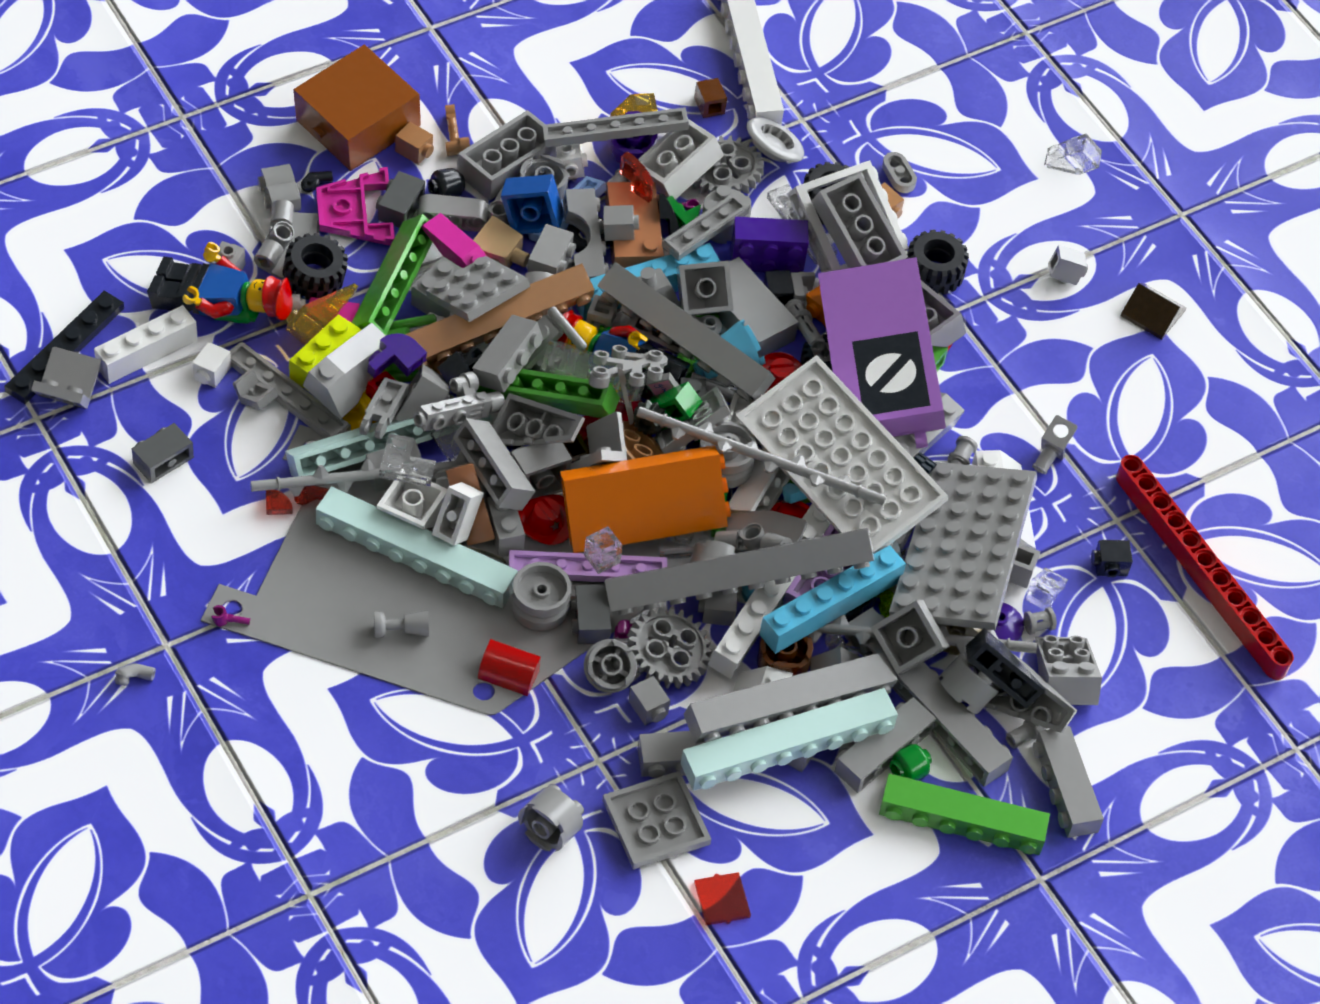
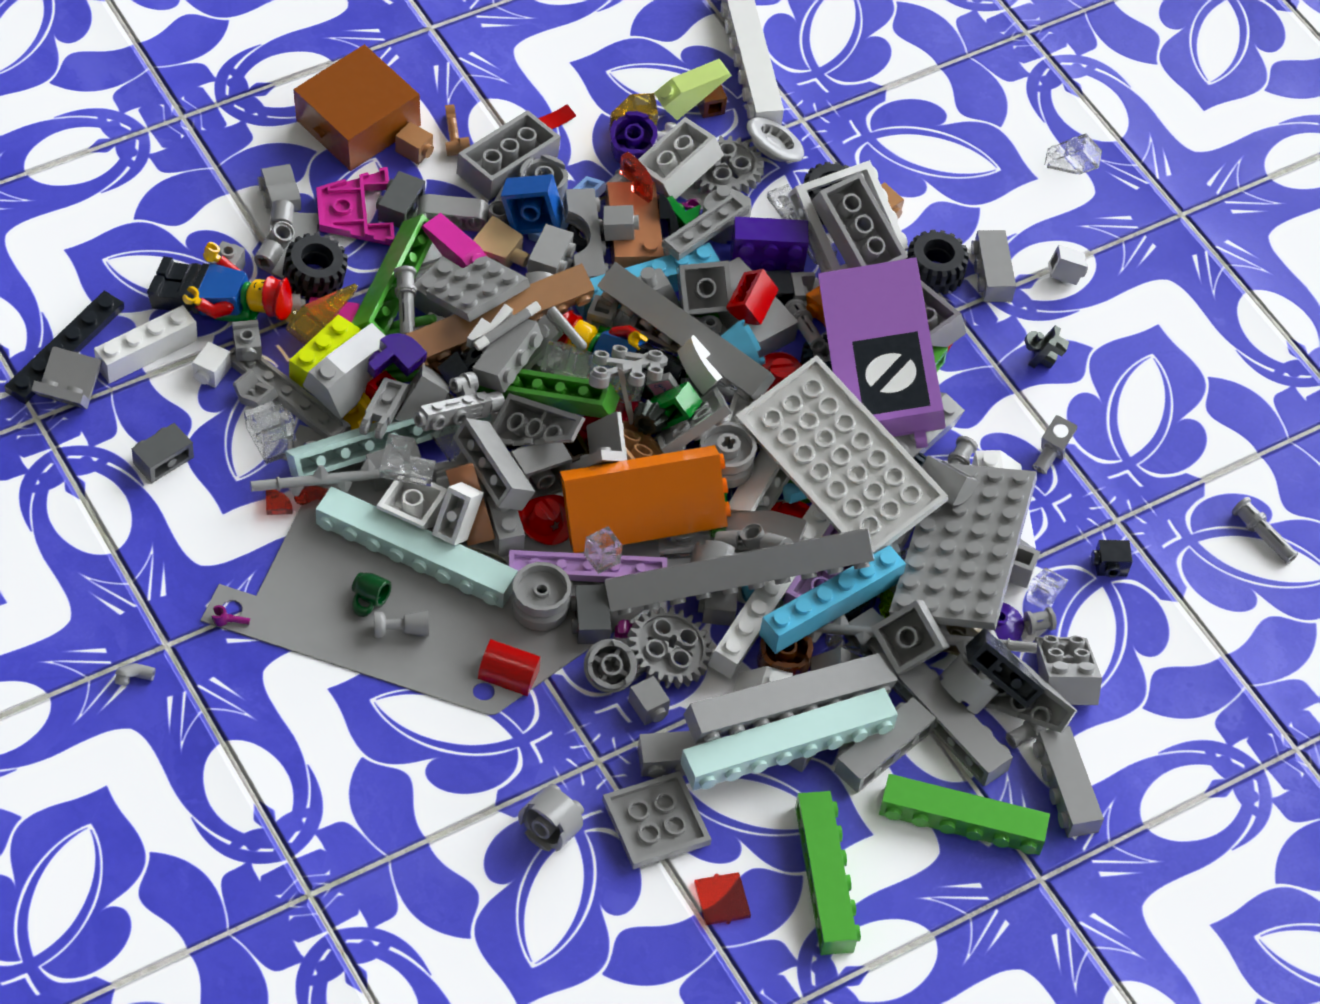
(247, 340): none -> light grey brick
(270, 430): none -> clear brick
(314, 179): black arm -> none
(371, 589): none -> dark green piece
(405, 293): none -> light grey pin
(447, 182): black head -> none
(484, 326): none -> white slope
(507, 325): none -> light grey bar
(558, 117): none -> red sticker
(573, 159): white brick -> none
(615, 127): light grey plate -> none
(690, 88): none -> yellowish green slope
(694, 361): none -> white slope
(752, 297): none -> red brick
(770, 461): light grey plant -> none
(826, 873): none -> bright green brick
(899, 172): light grey plate -> none
(911, 762): green head -> none
(951, 480): none -> light grey brick
(993, 266): none -> light grey brick
(1046, 347): none -> pearl dark grey hips
(1152, 310): dark brown slope -> none
(1204, 567): red beam -> none
(1257, 522): none -> light grey pin

